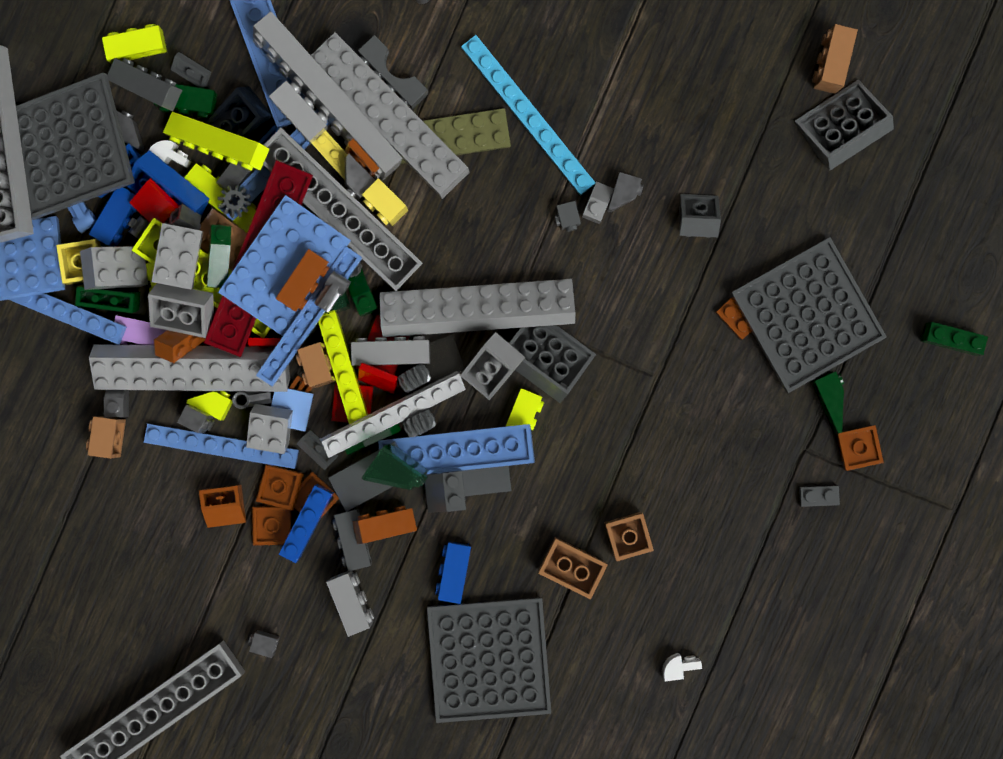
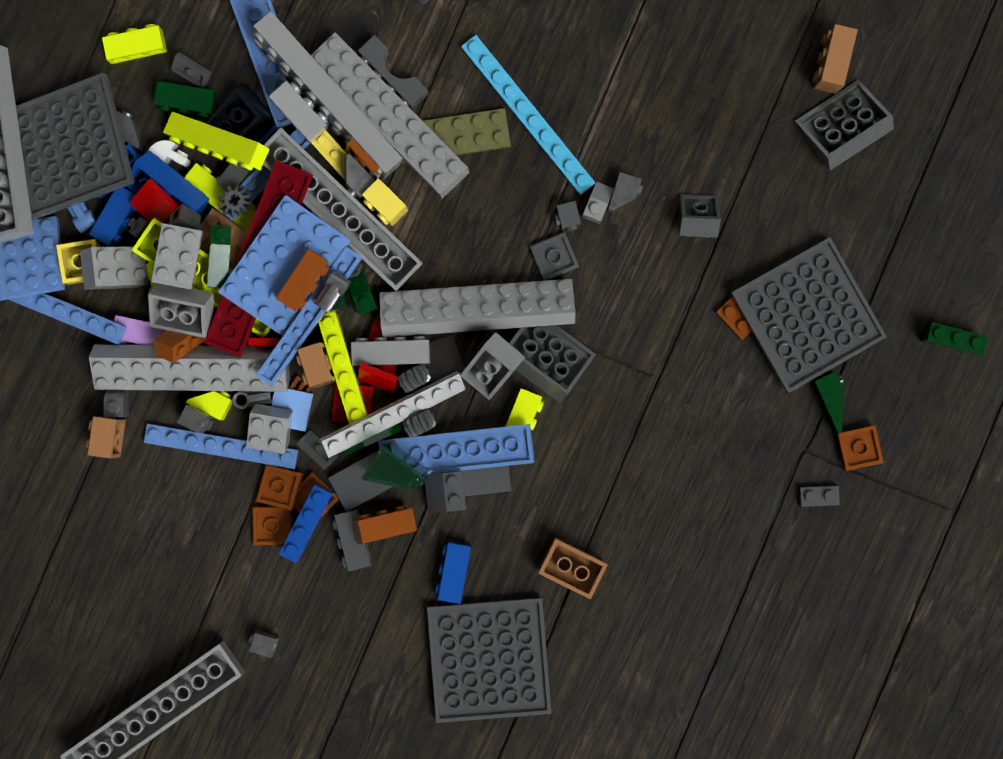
(108, 299): dark green brick -> none
(144, 84): dark grey brick -> none
(222, 506): dark orange slope -> none
(350, 602): light grey brick -> none
(554, 256): none -> dark grey tile
(628, 536): medium nougat brick -> none
(674, 666): white brick -> none

